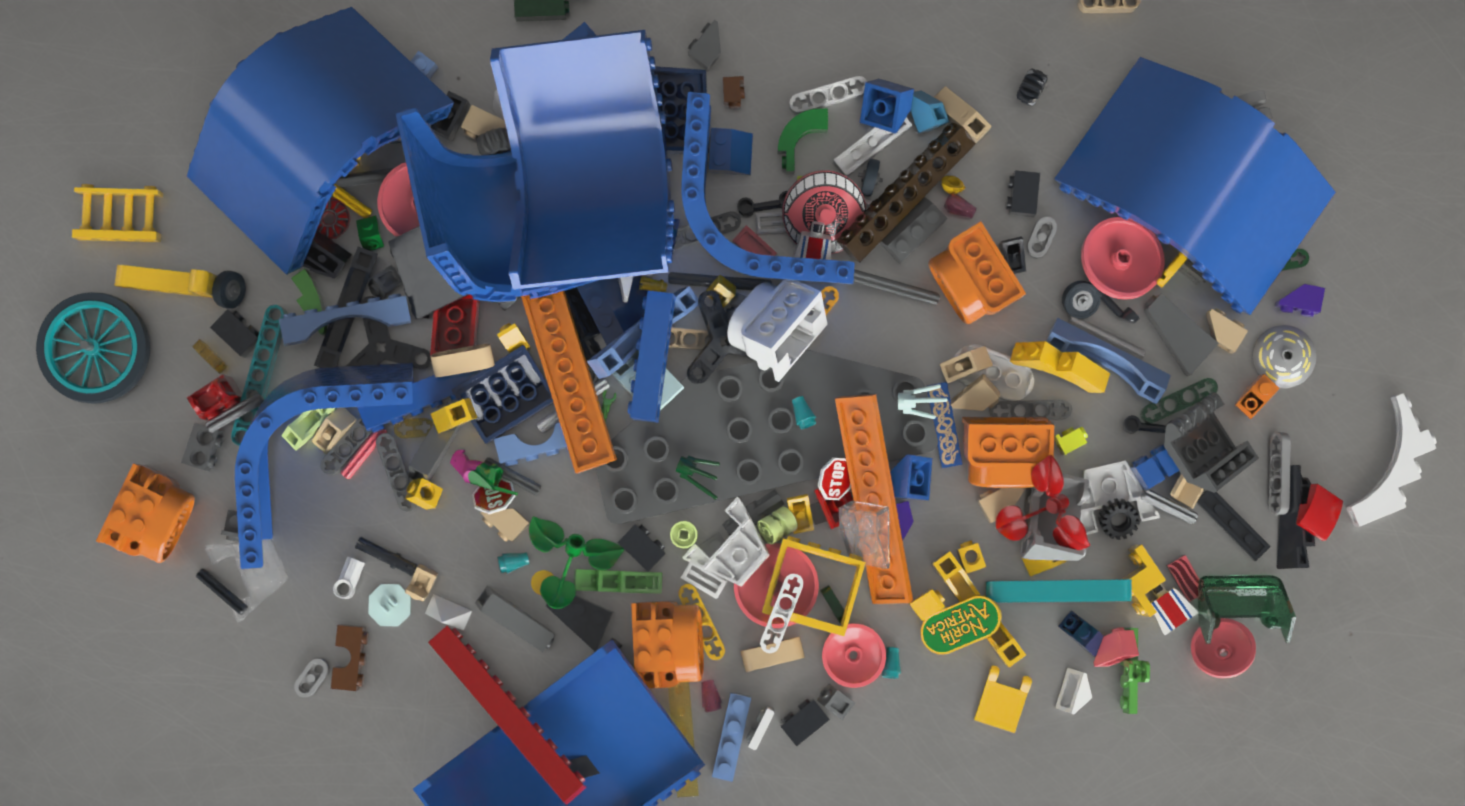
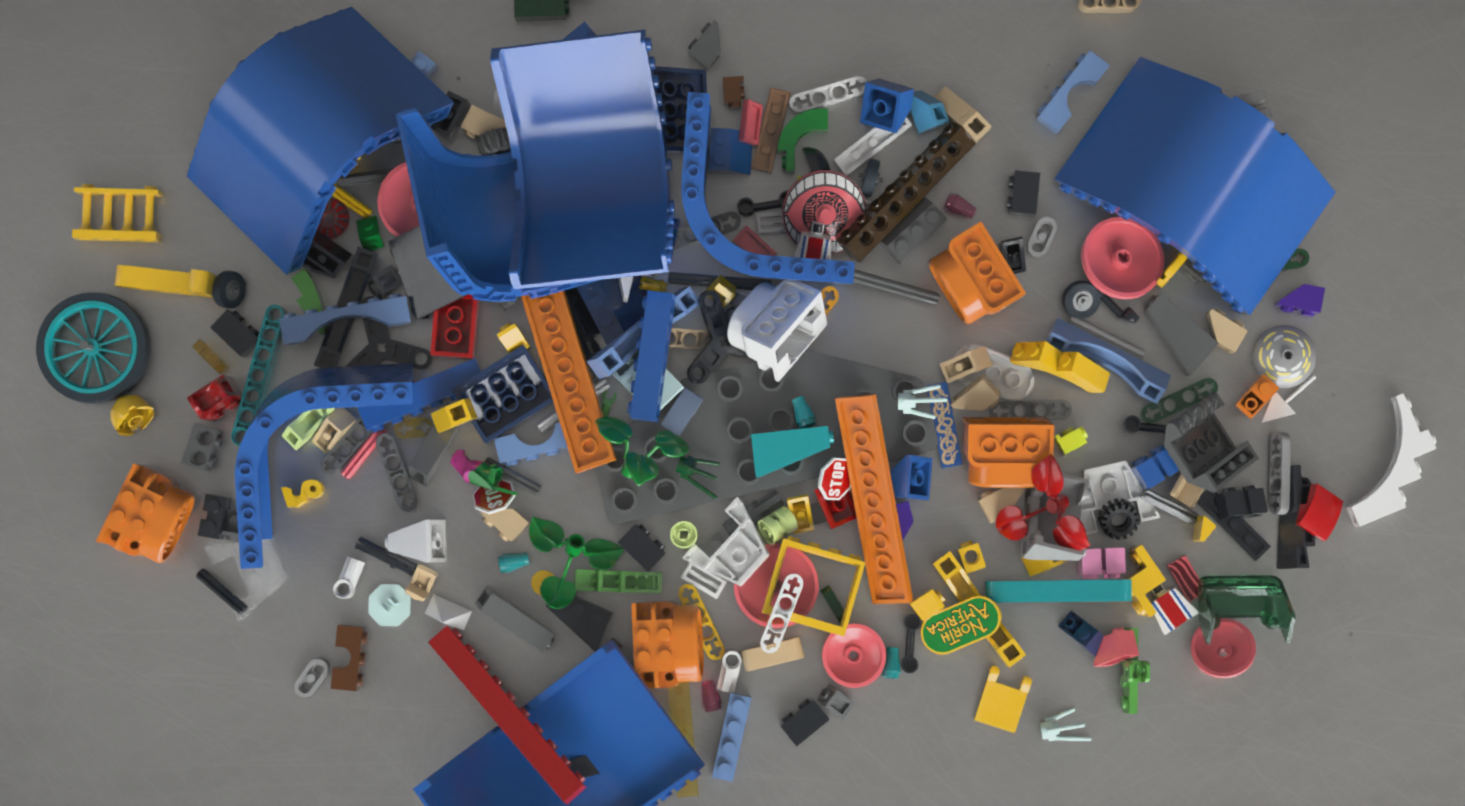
(130, 413): none -> yellow cylinder
(216, 516): none -> black brick
(234, 412): dark grey axle -> none
(309, 488): none -> yellow leg
(420, 541): none -> white slope
(431, 493): yellow brick -> none
(462, 360): tan beam -> none
(635, 465): none -> green plant
(682, 411): none -> sand blue slope
(729, 673): none -> white piece
(750, 122): none -> coral tile
(756, 734): white piece -> none
(771, 130): none -> medium nougat tile
(786, 447): none -> teal slope
(815, 159): none -> black brick
(866, 532): clear slope -> none
(911, 623): none -> black bar
(952, 184): yellow animal -> none
(1032, 86): black gear -> none
(1051, 729): none -> light aqua plant
(1074, 691): white slope -> none
(1088, 71): none -> medium blue arch
(1102, 561): none -> bright pink piece
(1202, 528): none -> yellow slope
(1241, 504): none -> black brick
(1279, 408): none -> white piece

